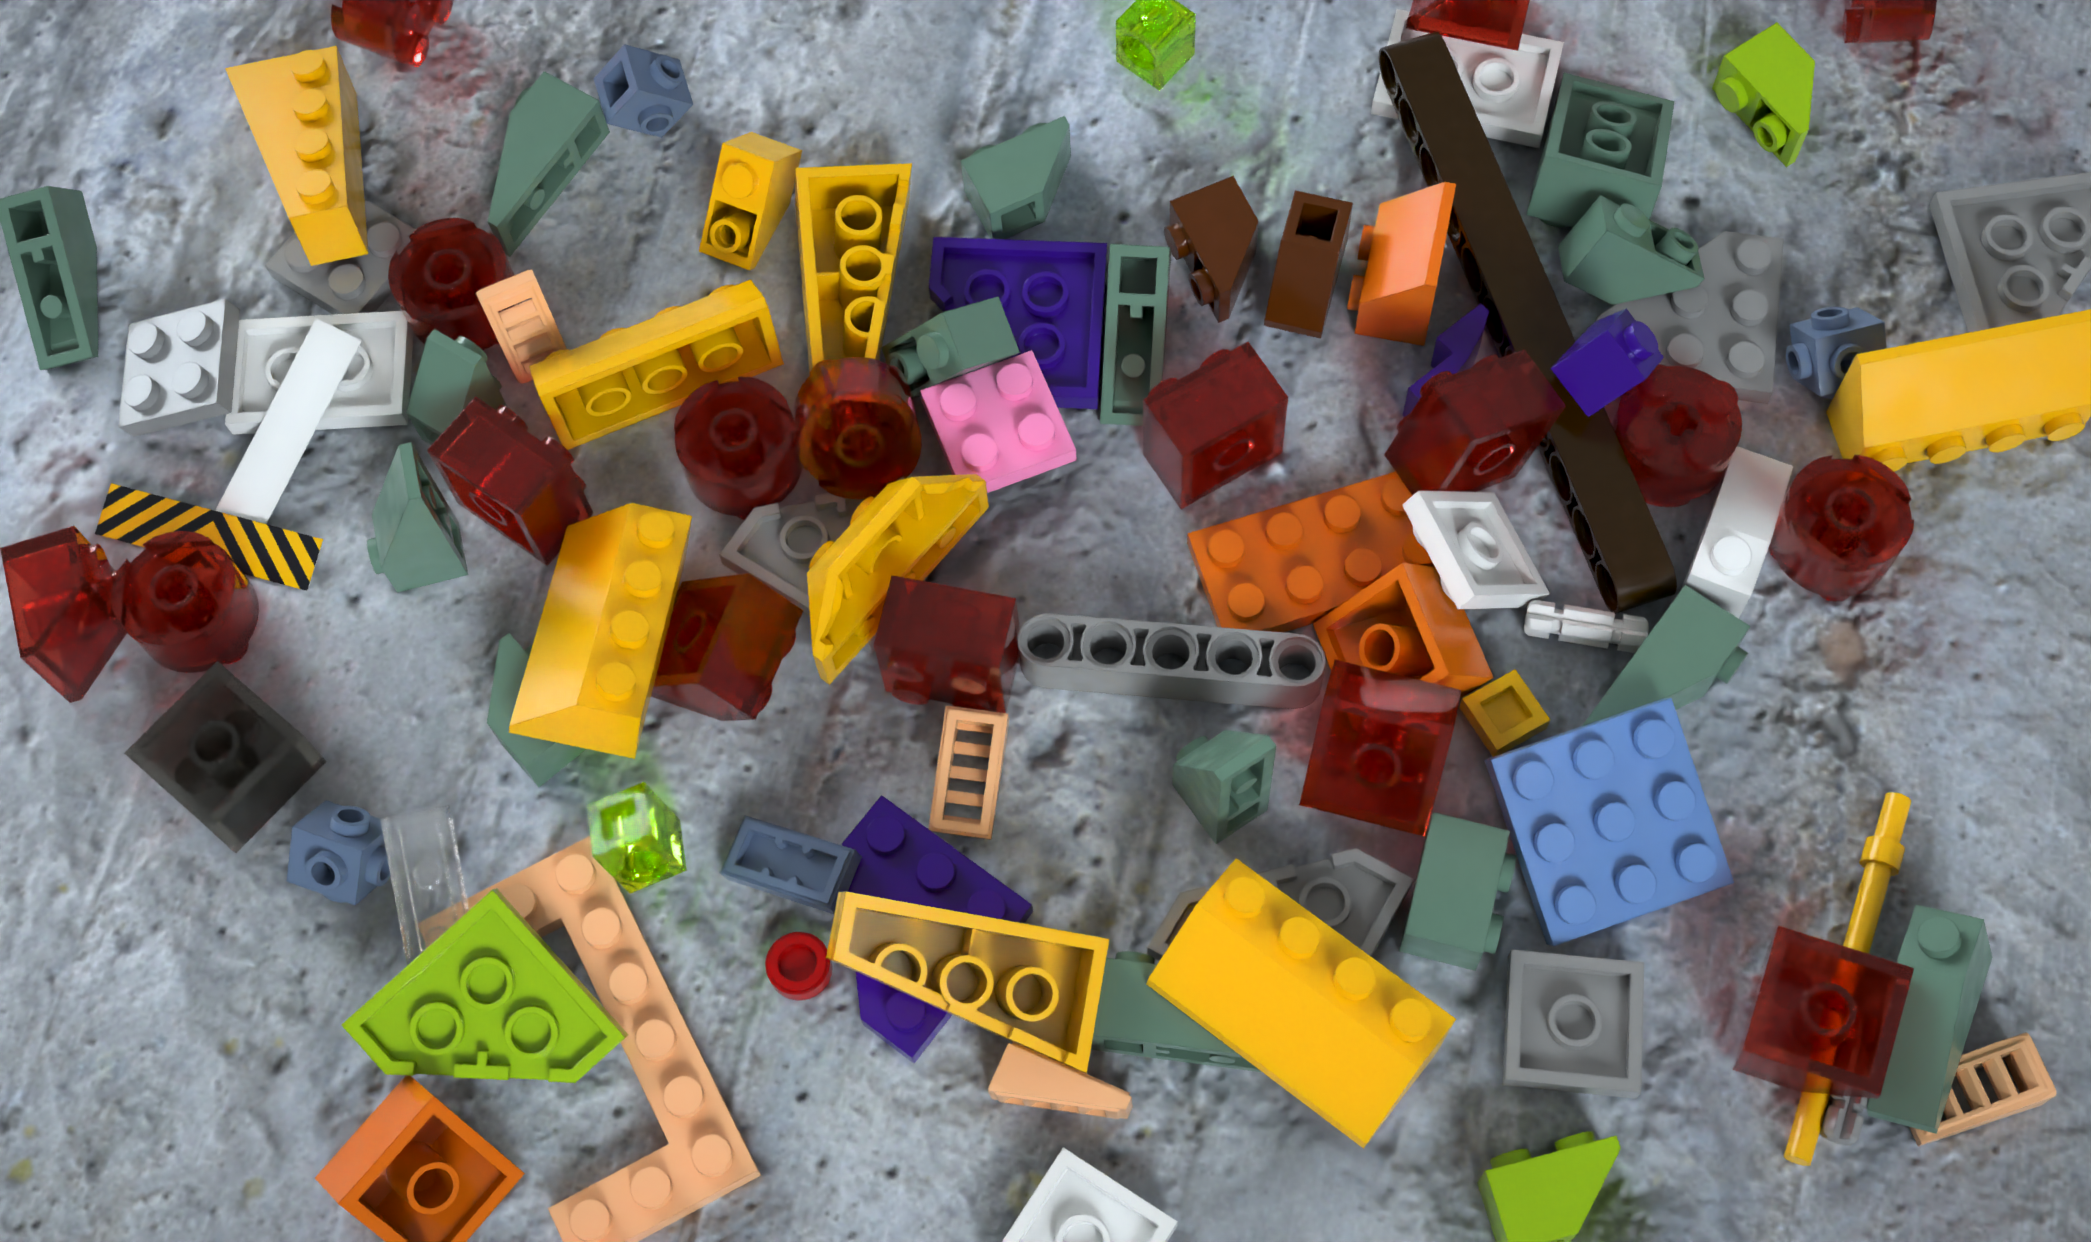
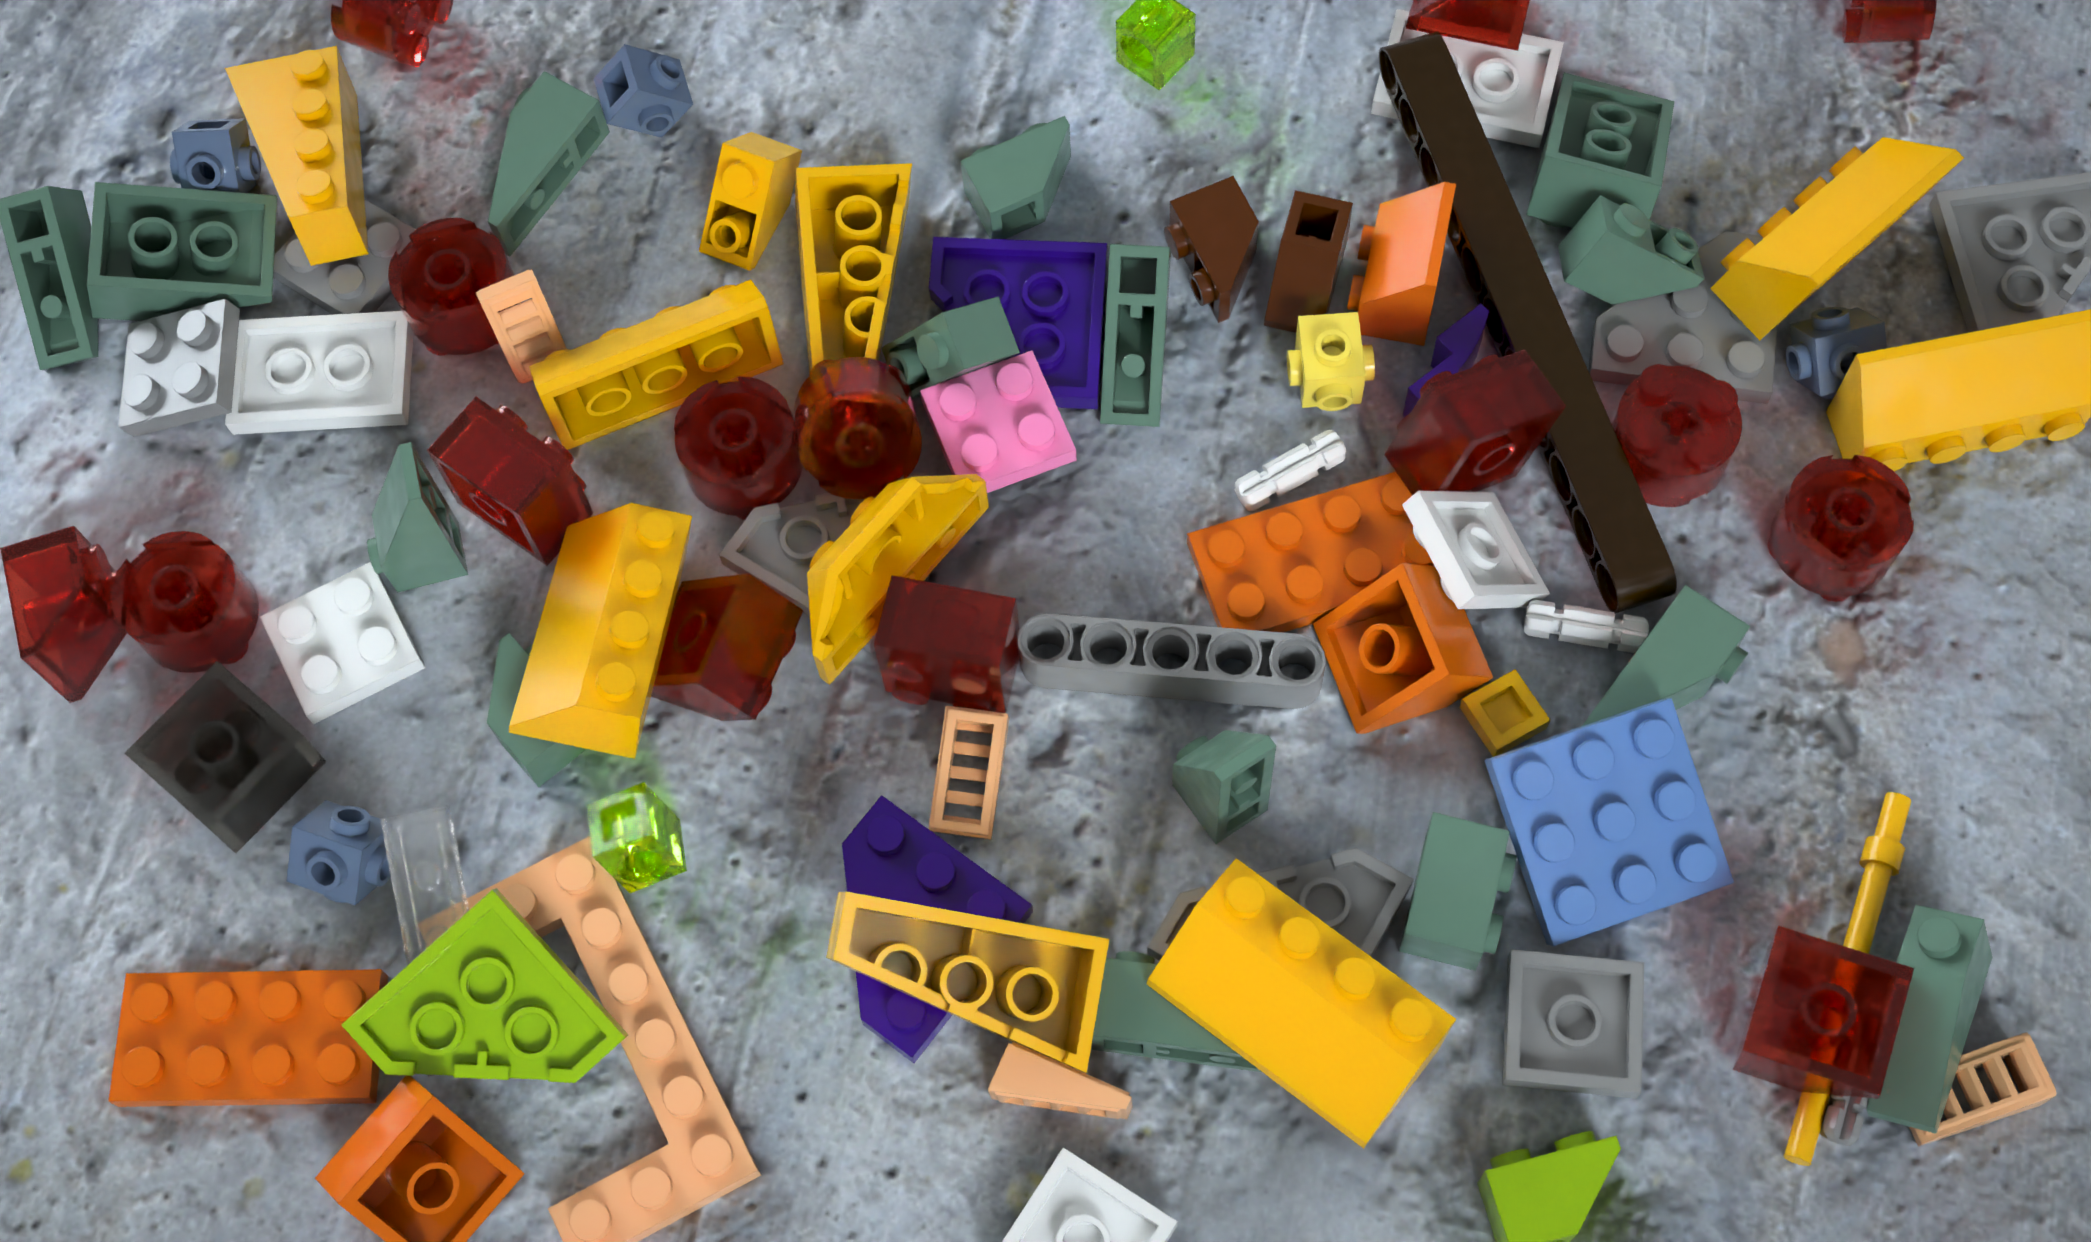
(178, 249): none -> sand green slope
(215, 156): none -> sand blue brick
(243, 1039): none -> orange plate
(254, 546): sticker -> none
(289, 423): white sticker -> none
(342, 643): none -> white plate
(447, 382): sand green slope -> none
(790, 864): sand blue plate -> none
(798, 966): red tile -> none
(1213, 424): clear red brick -> none
(1290, 470): none -> white axle
(1330, 361): none -> light yellow brick
(1380, 747): clear red brick -> none
(1608, 361): dark purple slope -> none
(1738, 530): white slope -> none
(1769, 90): lime slope -> none
(1828, 229): none -> yellow slope

